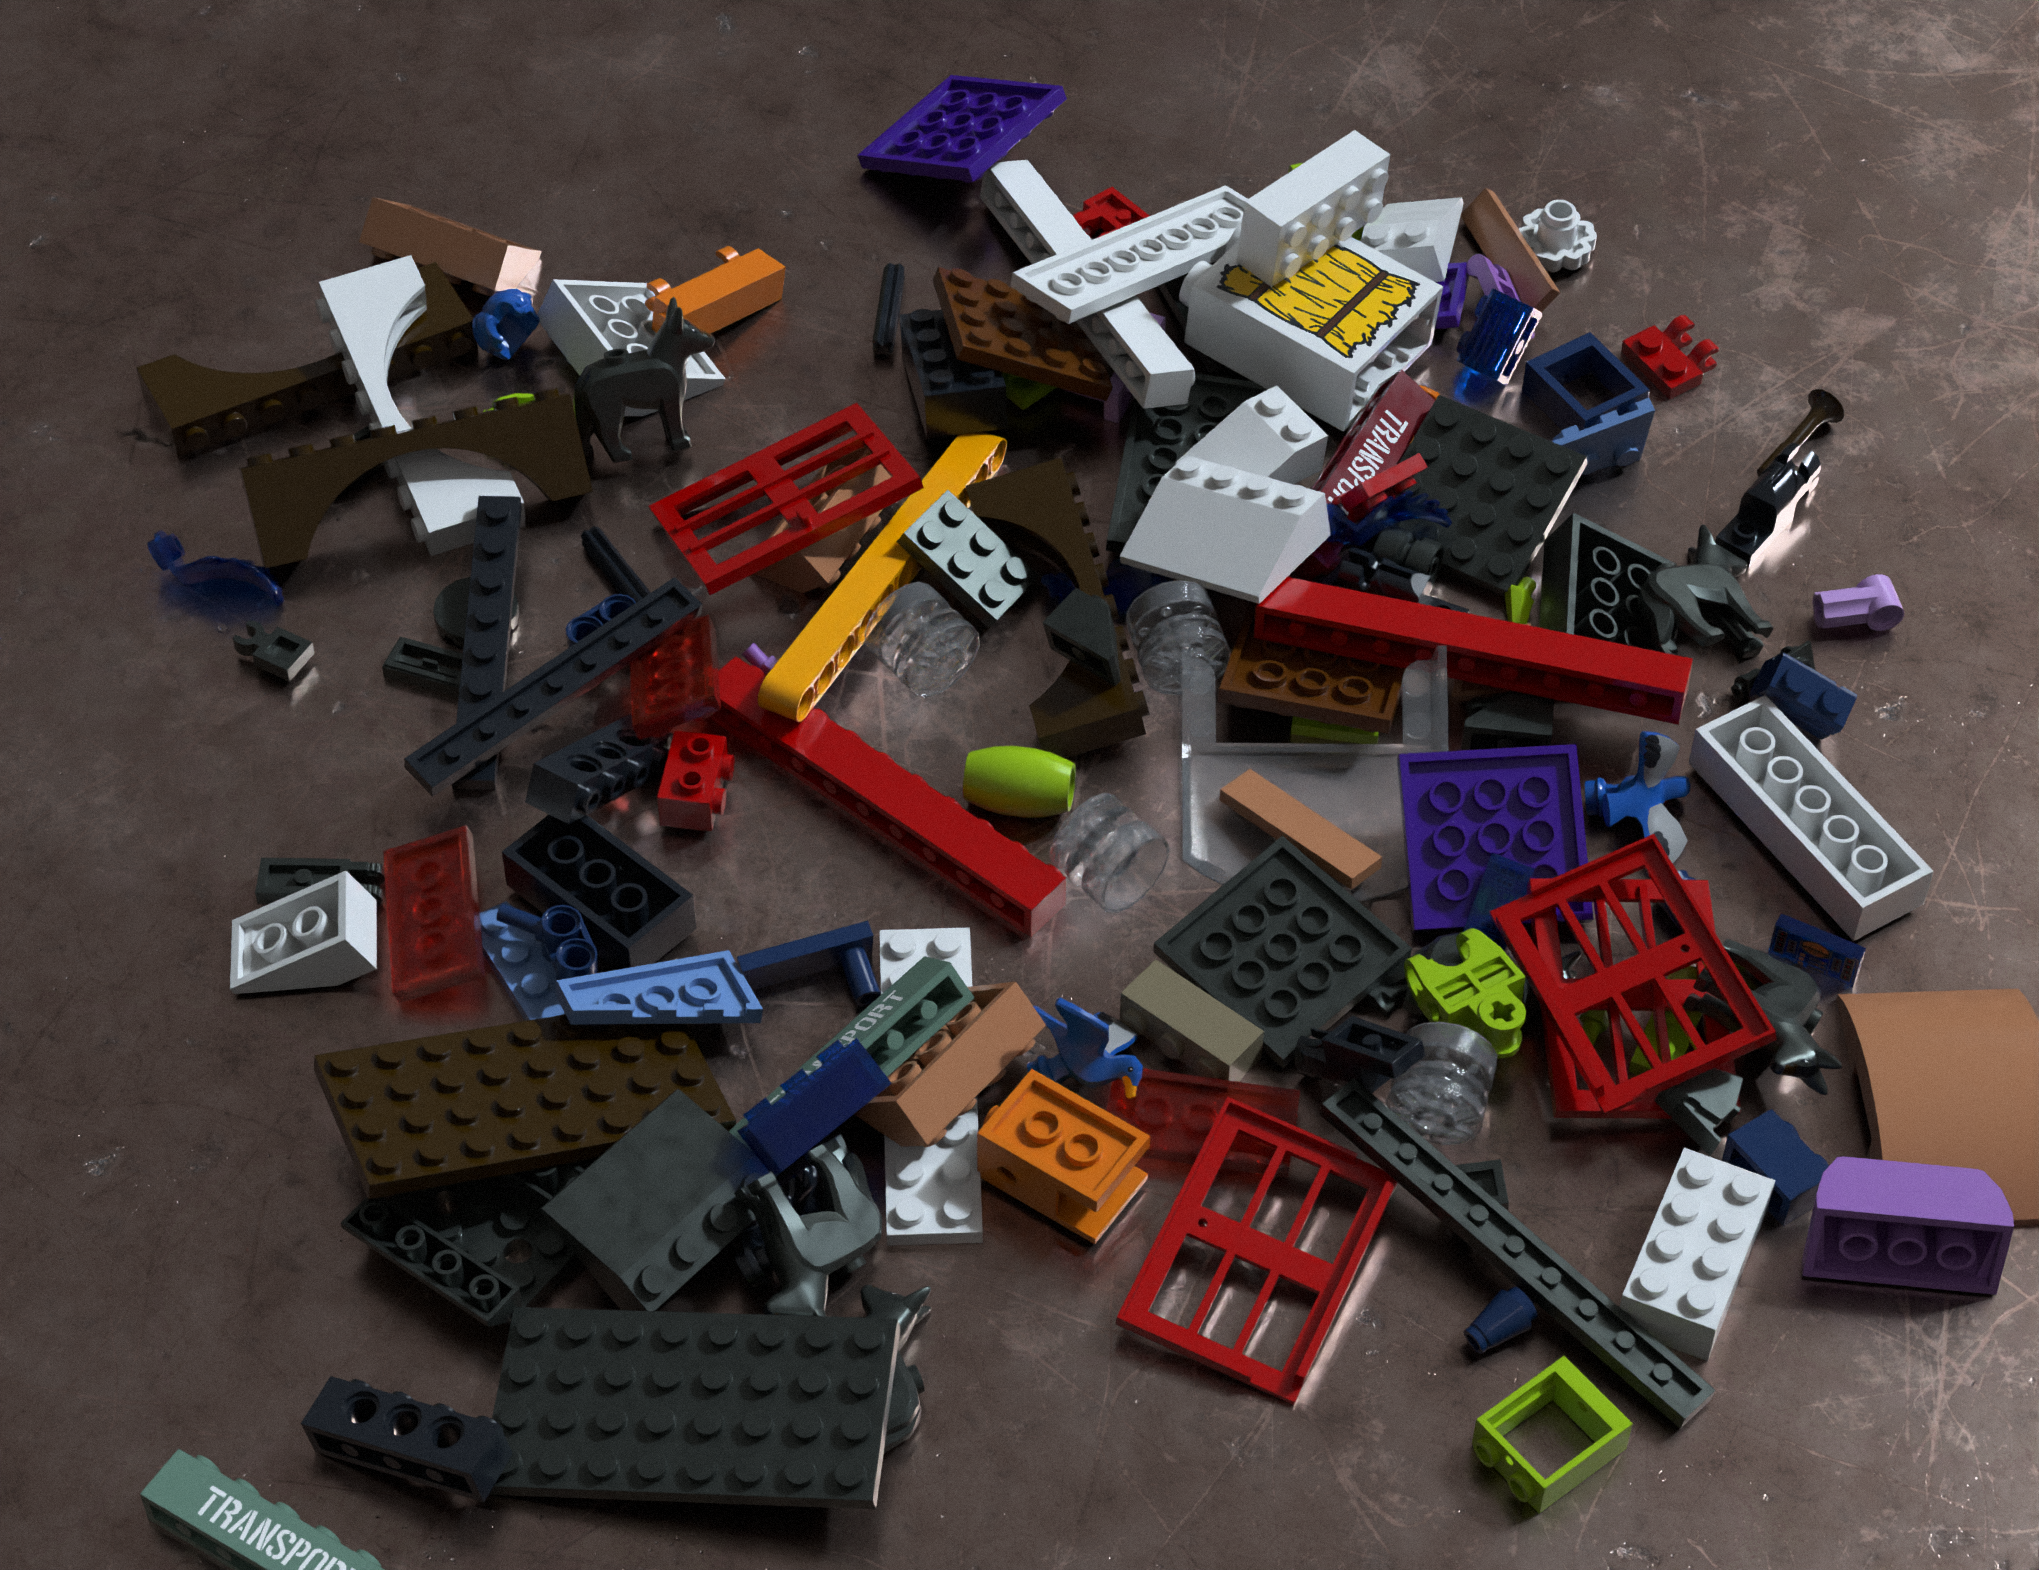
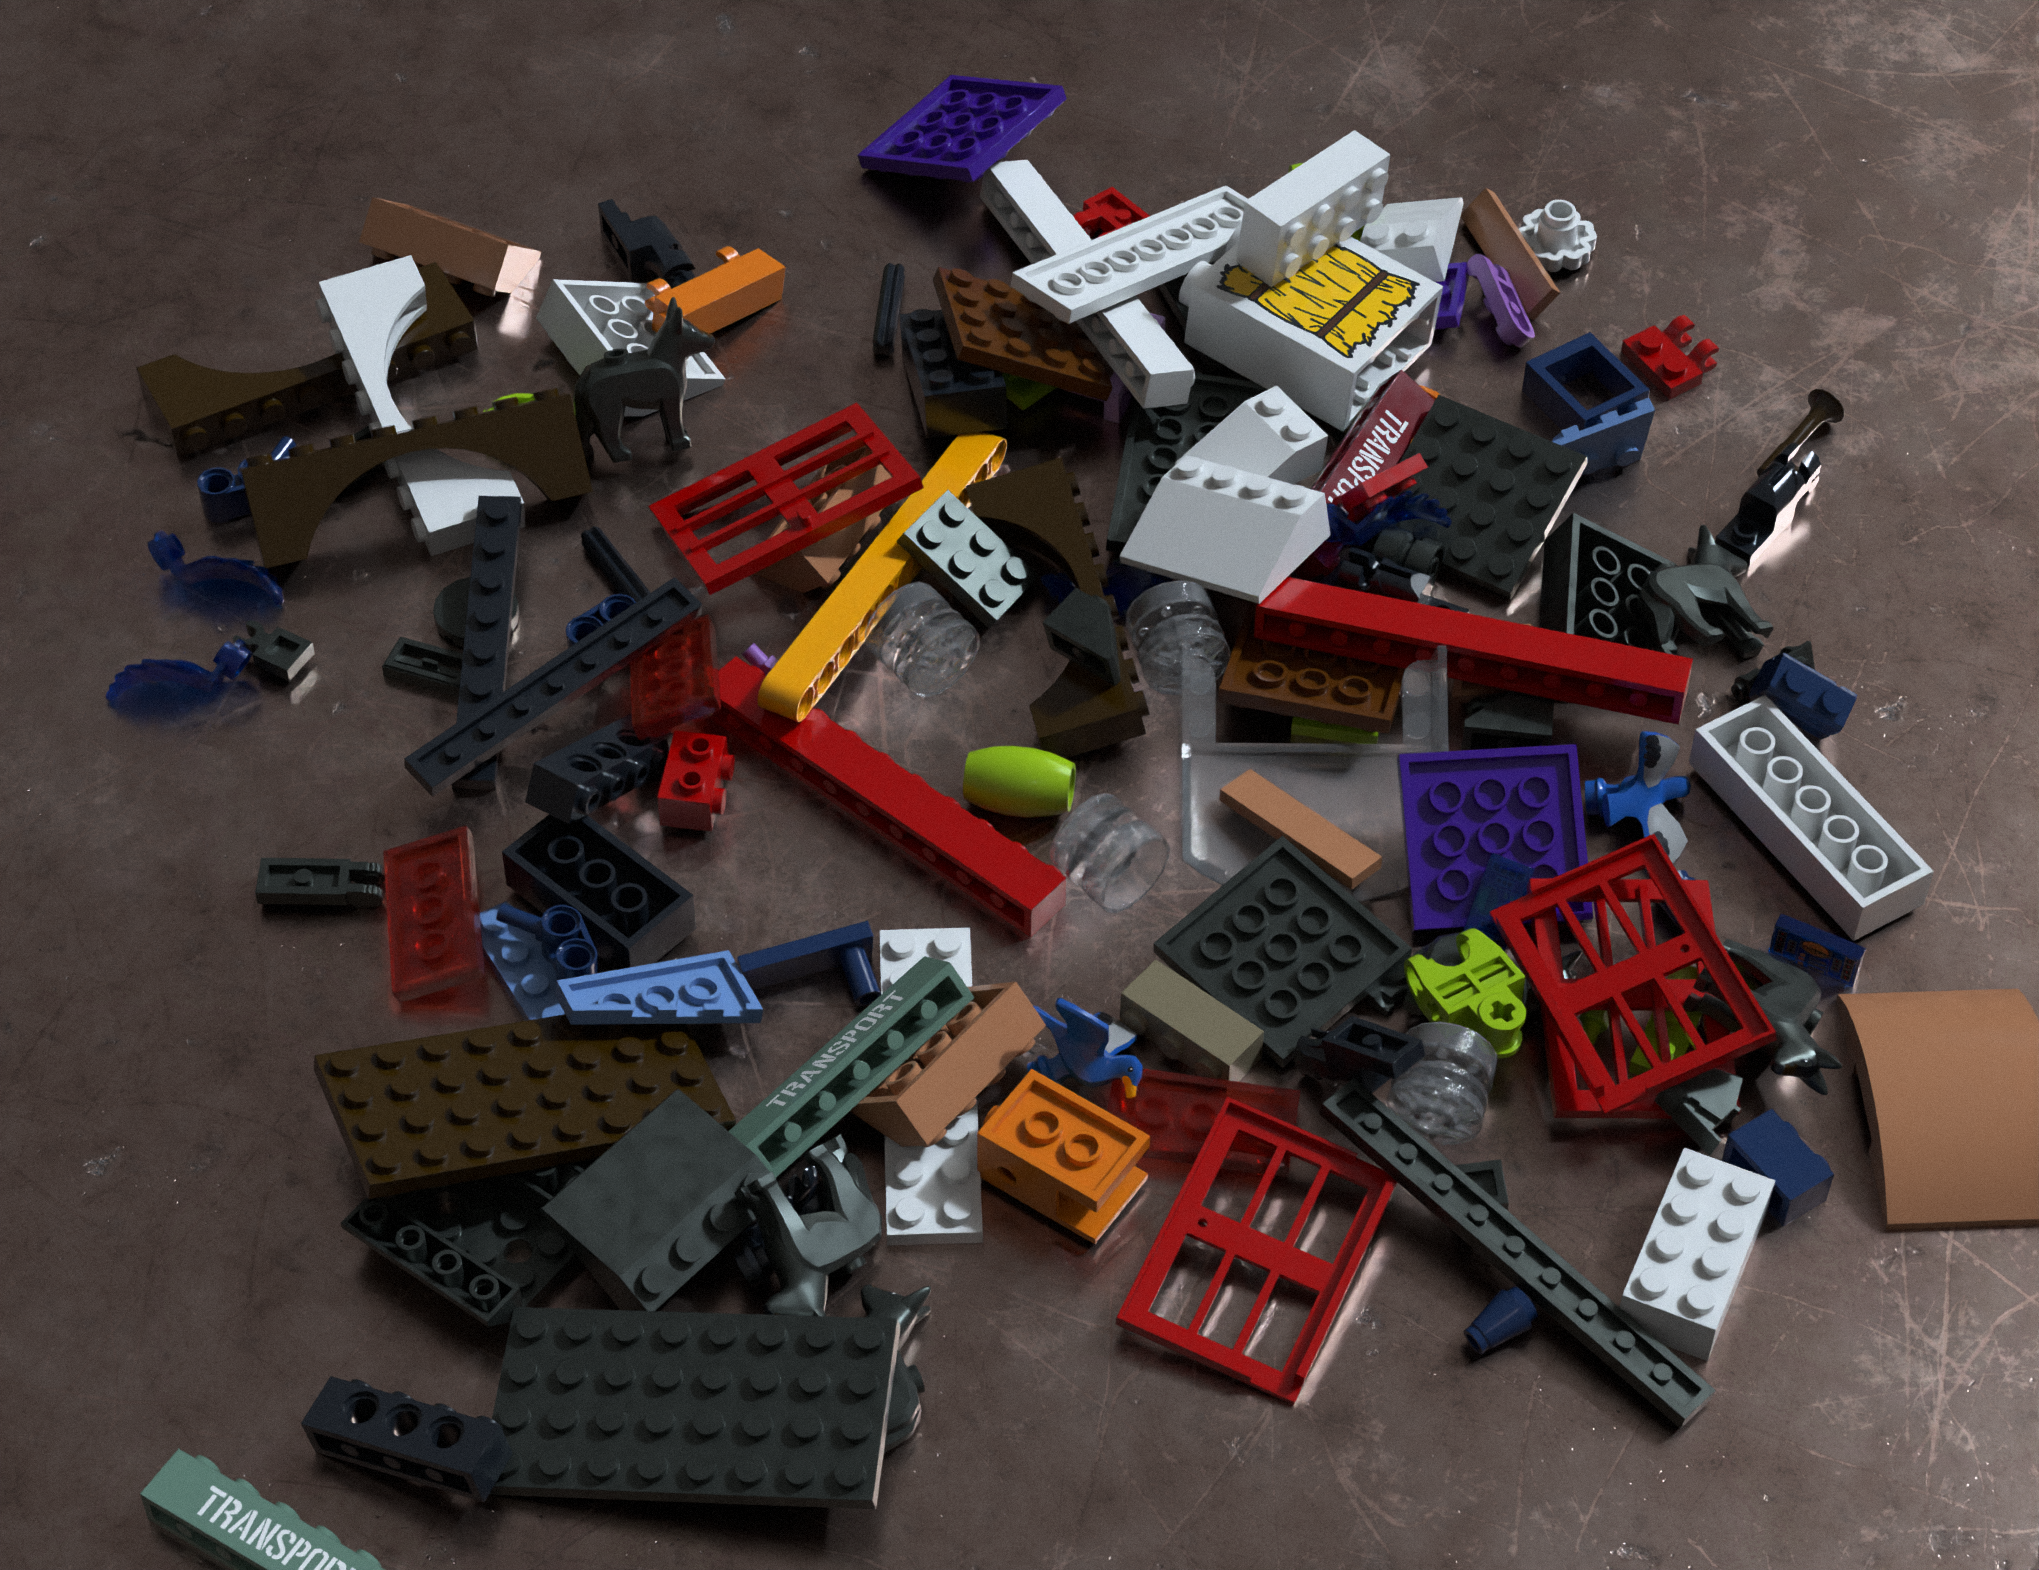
(223, 492): none -> dark blue beam
(229, 660): none -> clear blue plant
(306, 939): white slope -> none
(505, 323): blue hair -> none
(644, 246): none -> black plate
(812, 1104): clear blue brick -> none
(1498, 336): clear blue brick -> none
(1519, 600): lime bar -> none
(1582, 1403): lime window -> none
(1869, 602): lavender piece -> none
(1908, 1226): medium lavender windscreen -> none

